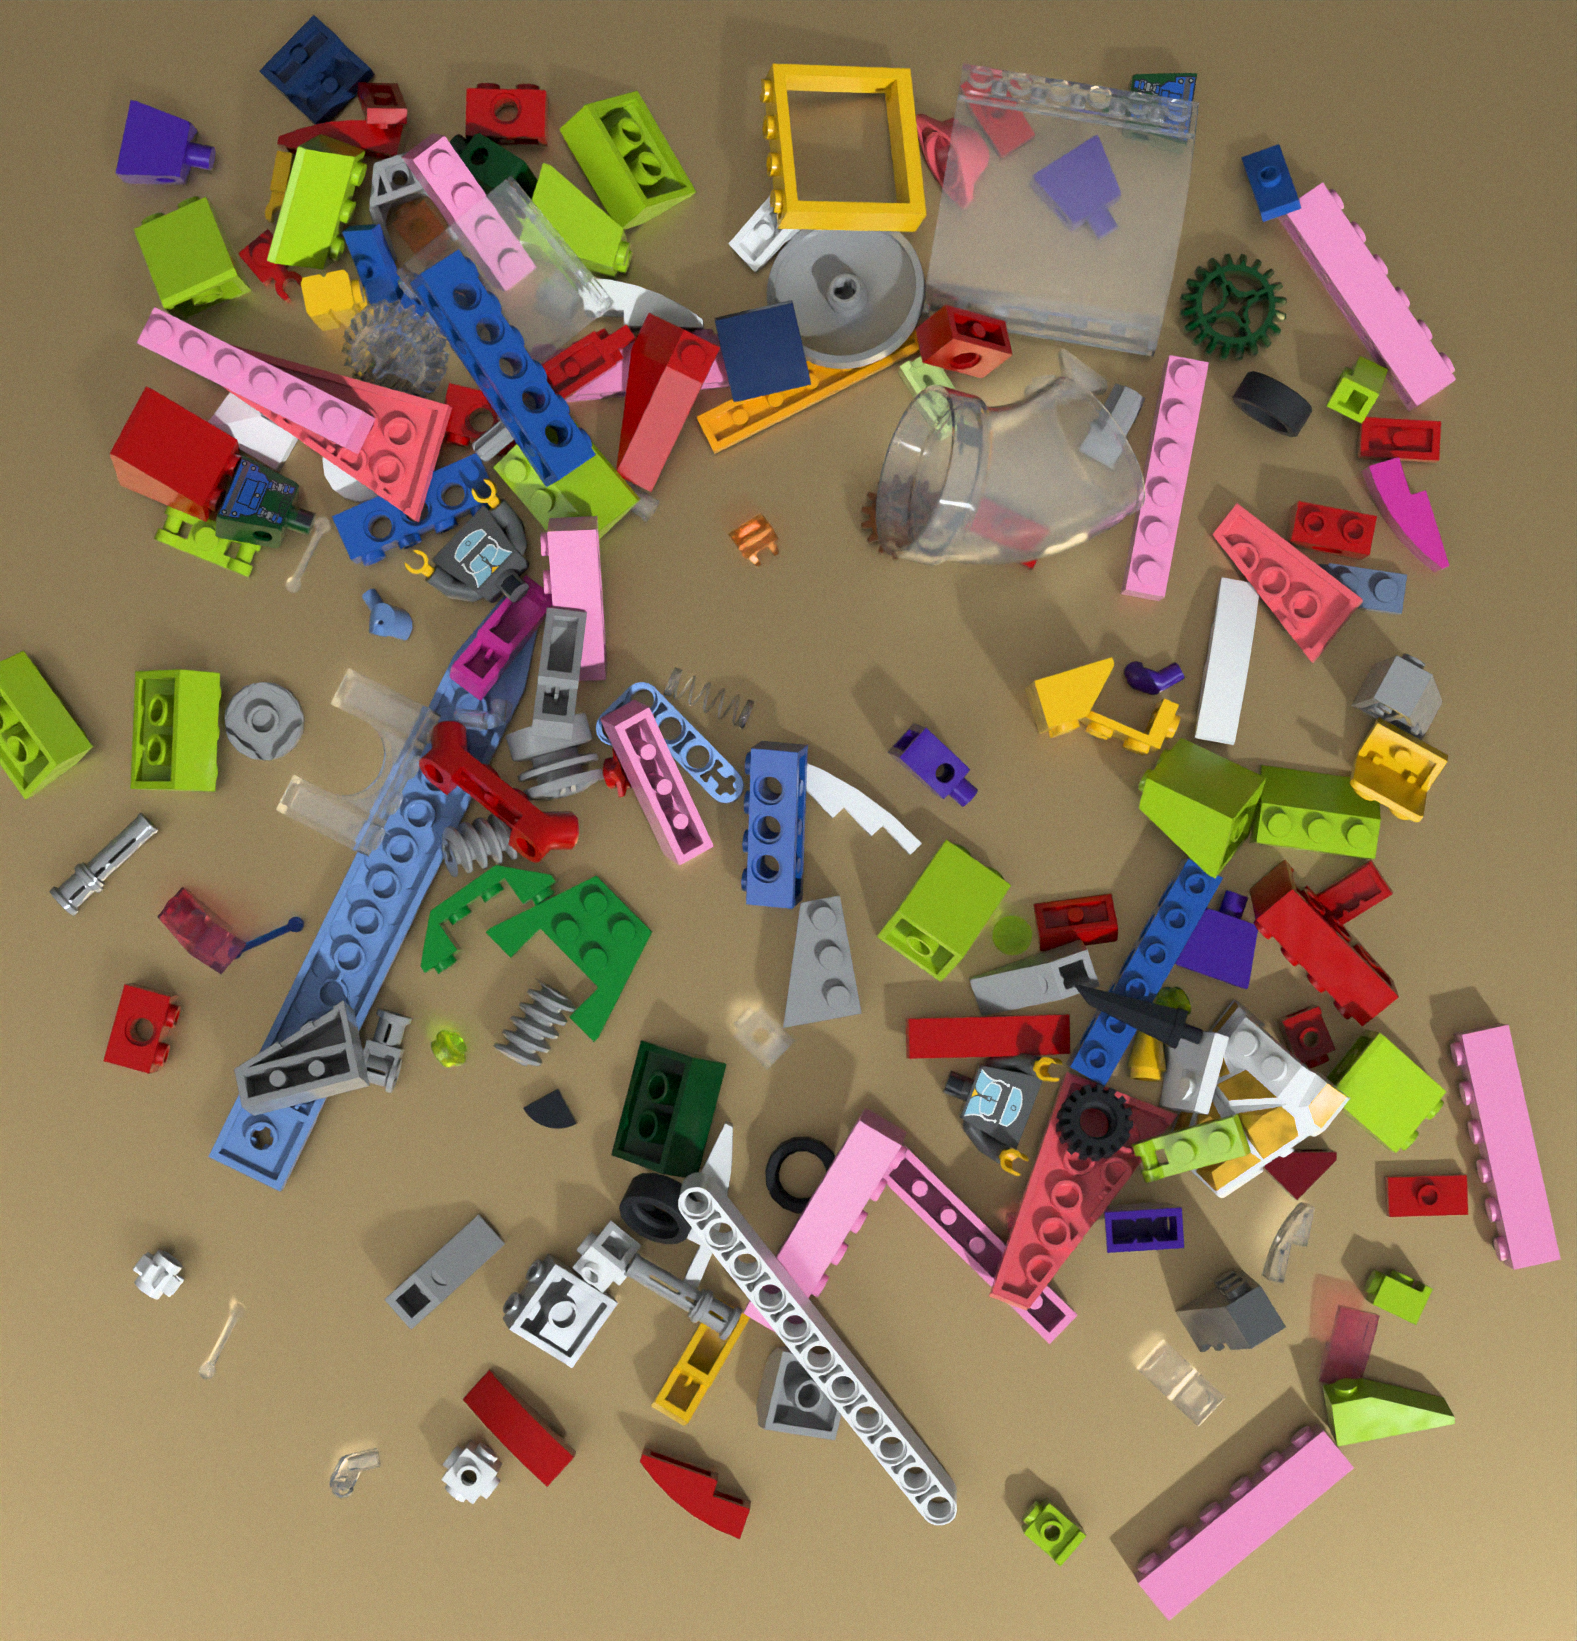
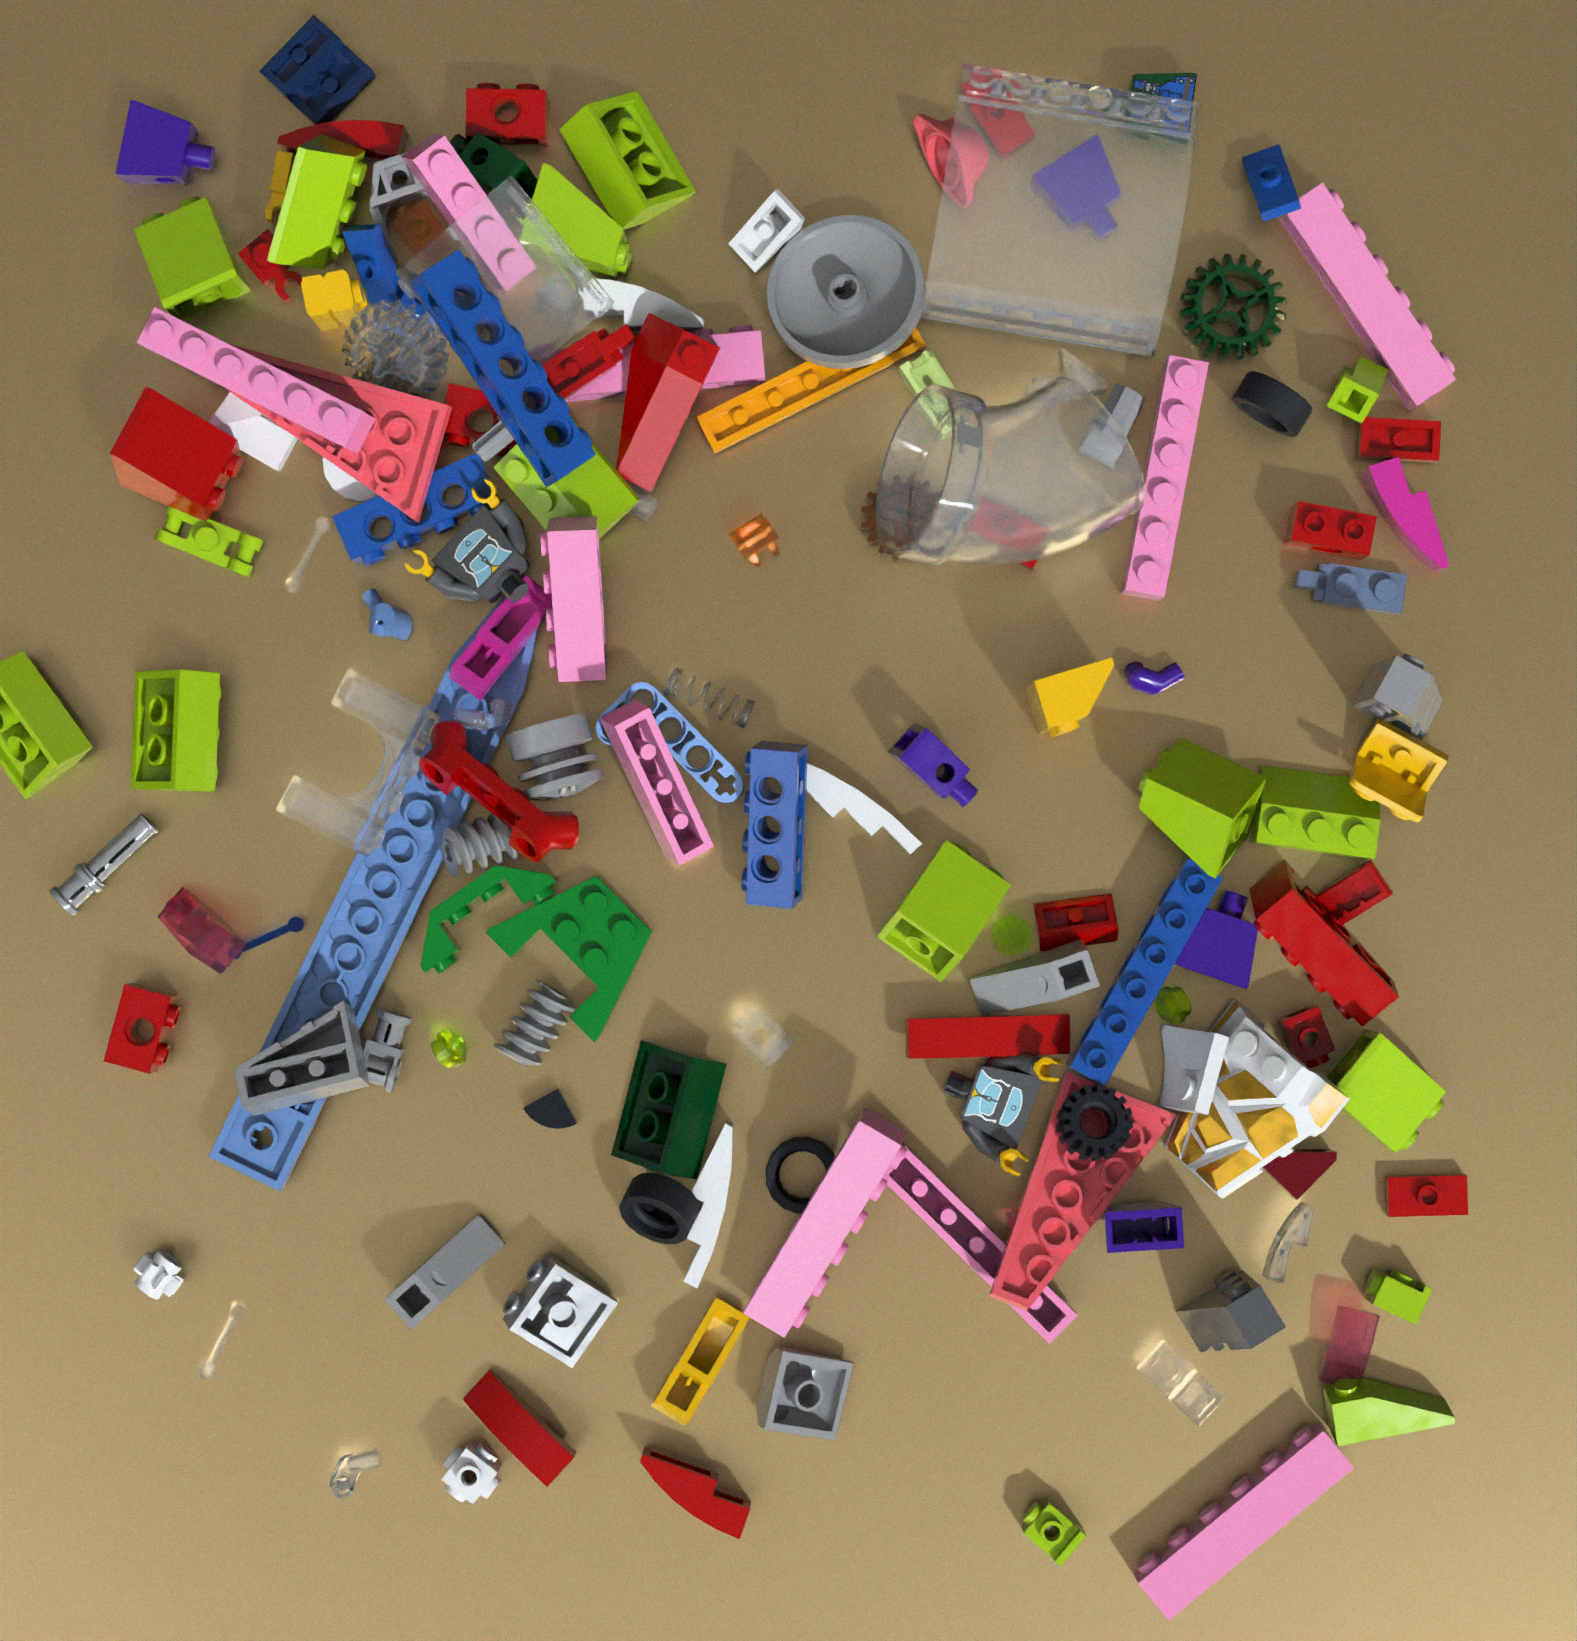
(261, 507): torso -> none
(264, 721): light grey tile -> none
(382, 104): red plate -> none
(559, 673): light grey slope -> none
(605, 1256): white brick -> none
(615, 775): red plate -> none
(640, 1269): light grey pin -> none
(762, 351): dark blue slope -> none
(817, 1332): white beam -> none
(822, 966): light grey wedge -> none
(831, 215): yellow window -> none
(963, 341): red brick -> none
(1147, 1059): yellow cone -> none
(1153, 1019): black bar -> none
(1160, 727): yellow bracket -> none
(1192, 1147): lime plate -> none
(1227, 662): white slope -> none
(1294, 587): coral wing -> none
(1505, 1145): bright pink brick -> none

